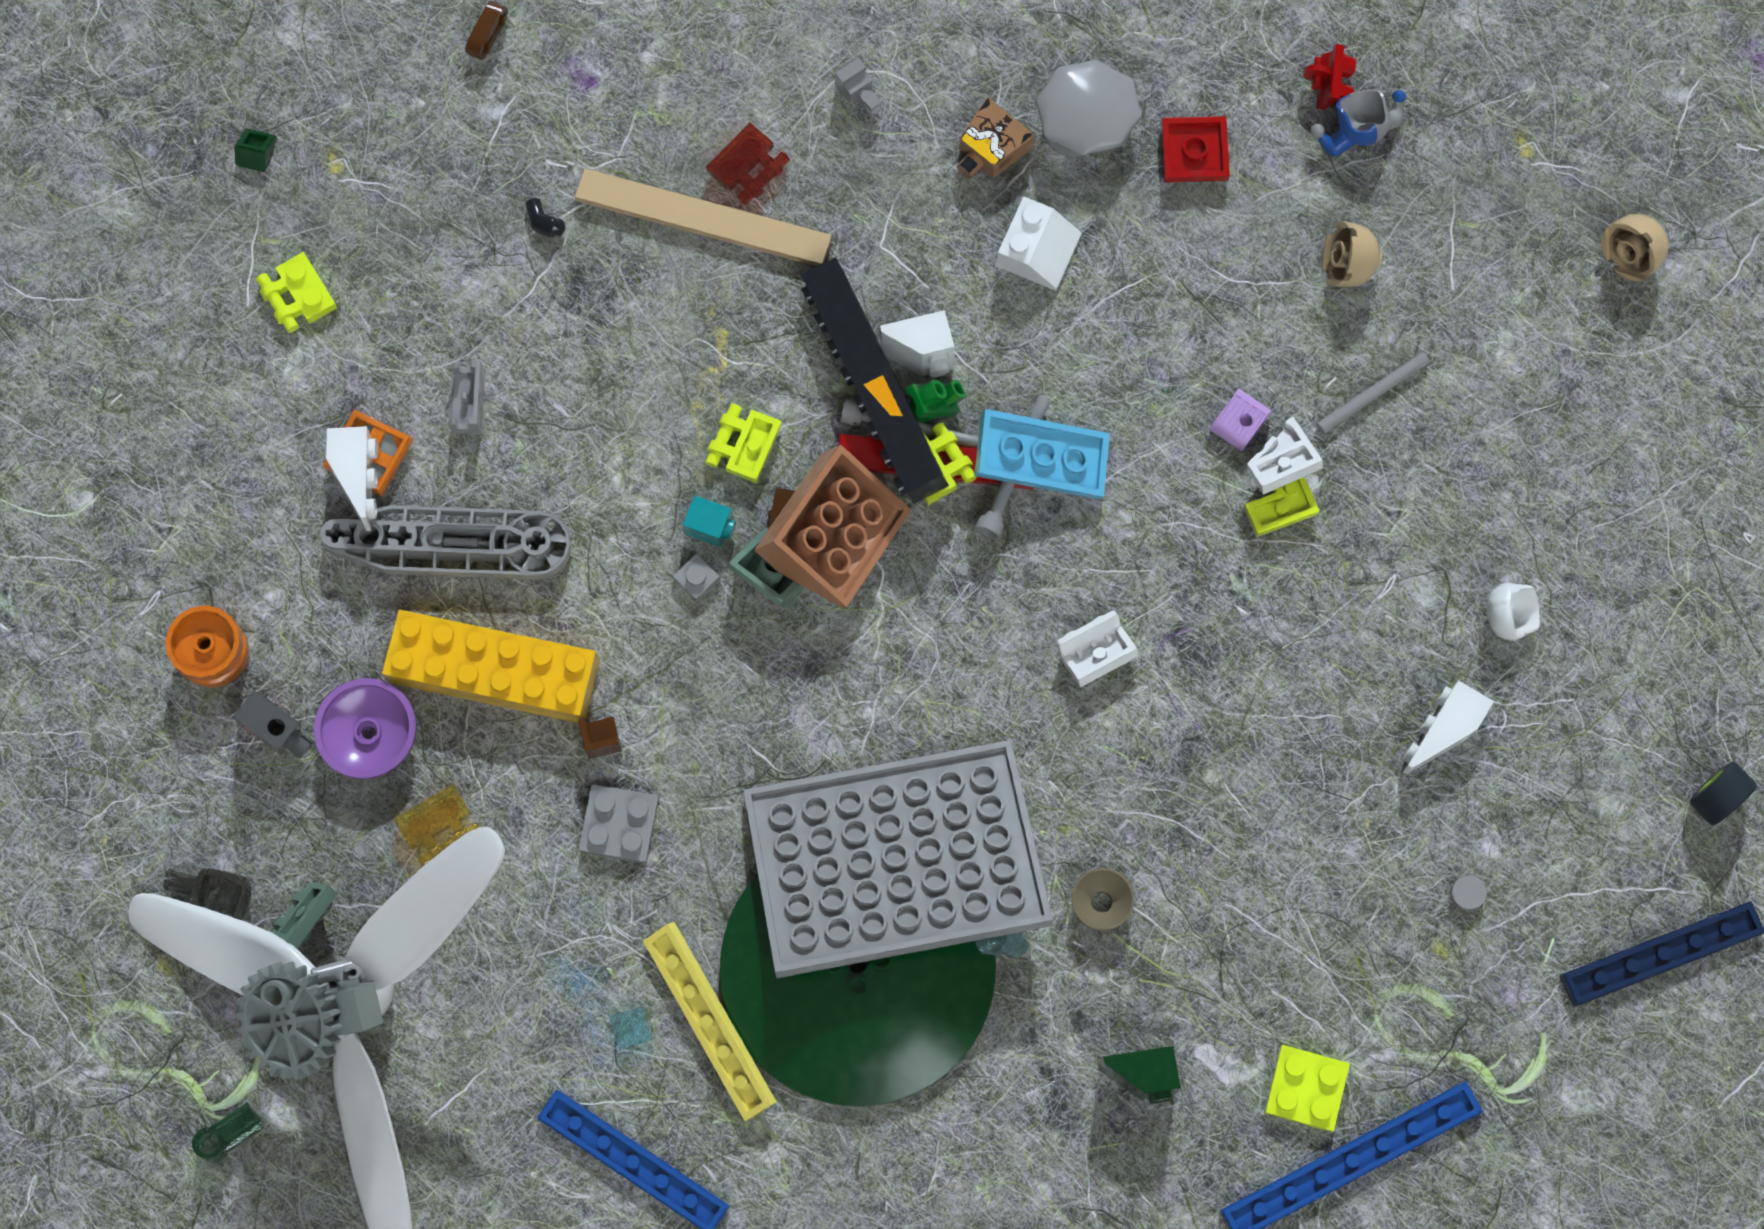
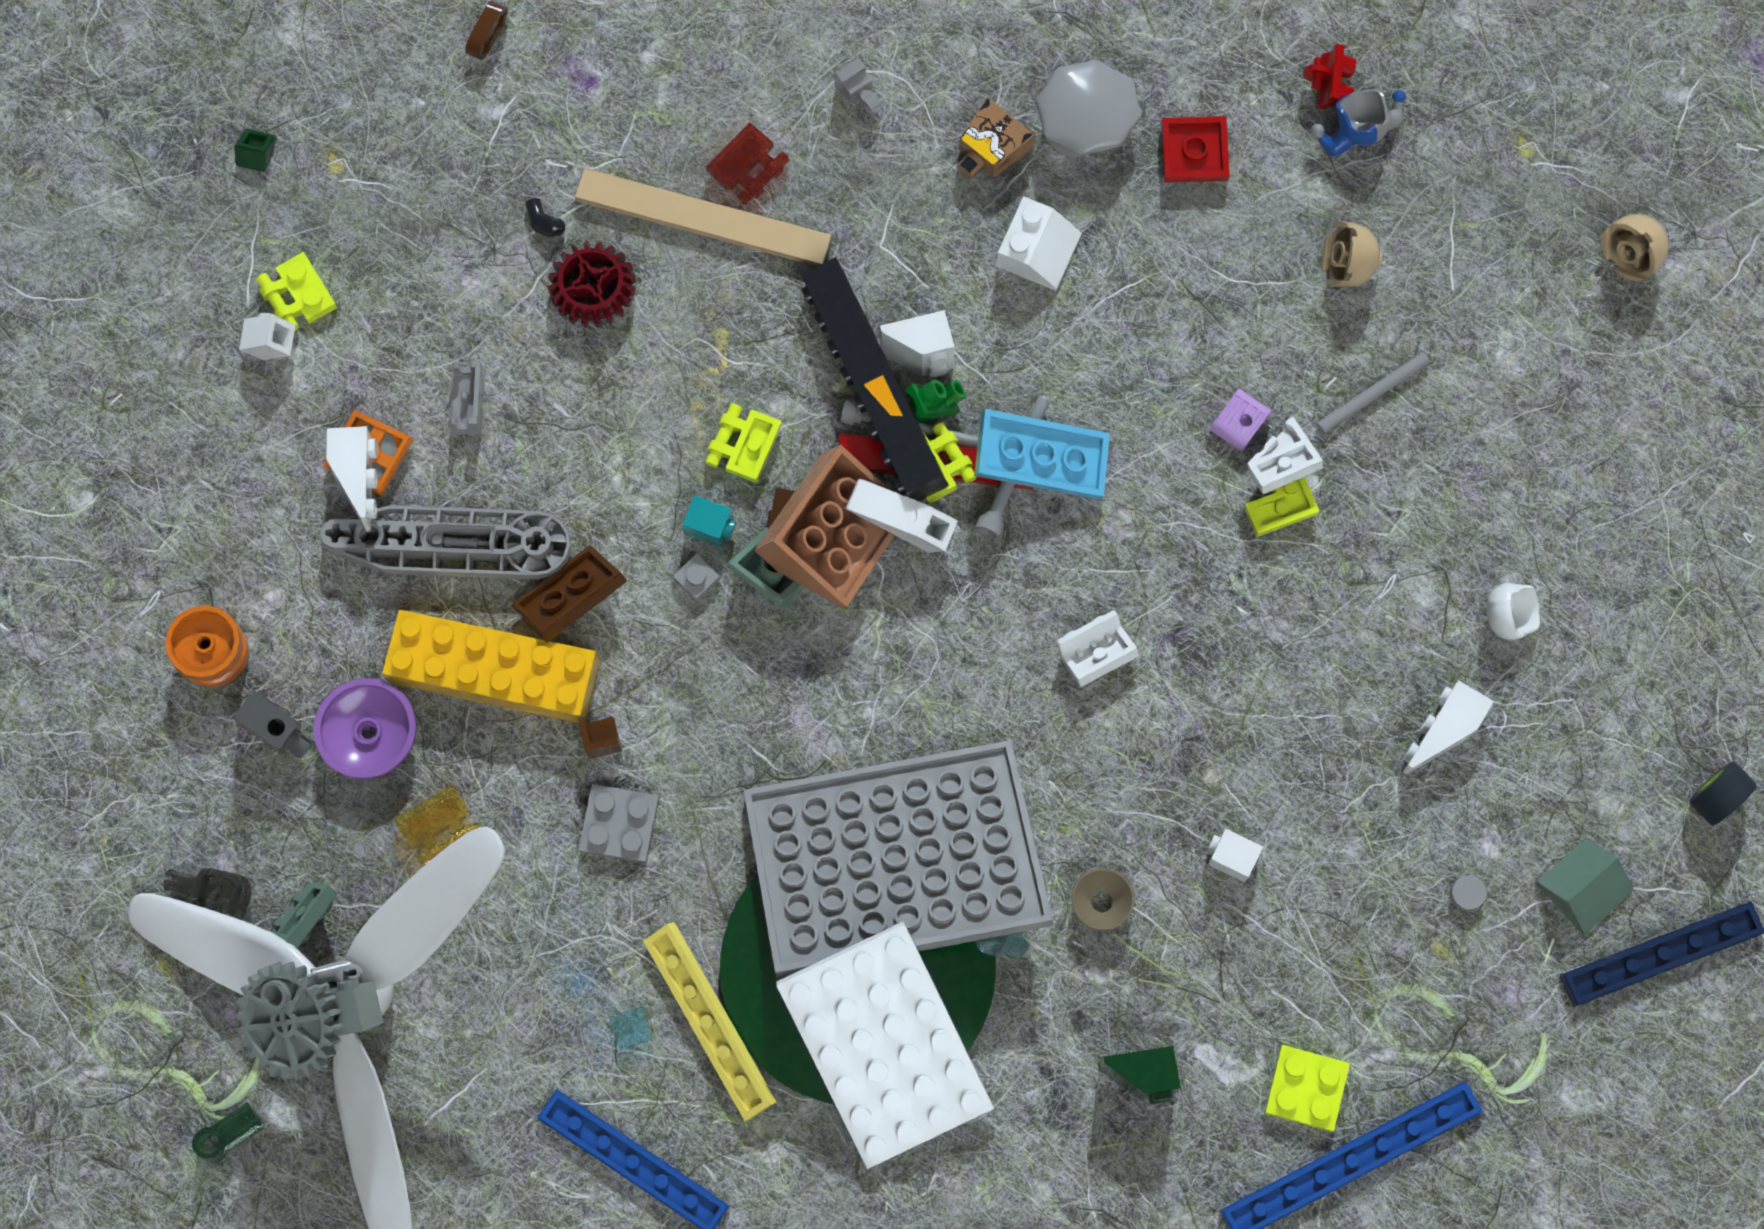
(267, 337): none -> white brick
(568, 593): none -> reddish brown tile
(580, 290): none -> dark red gear
(884, 1045): none -> white plate
(902, 516): none -> white slope
(1233, 854): none -> white brick
(1586, 884): none -> sand green slope

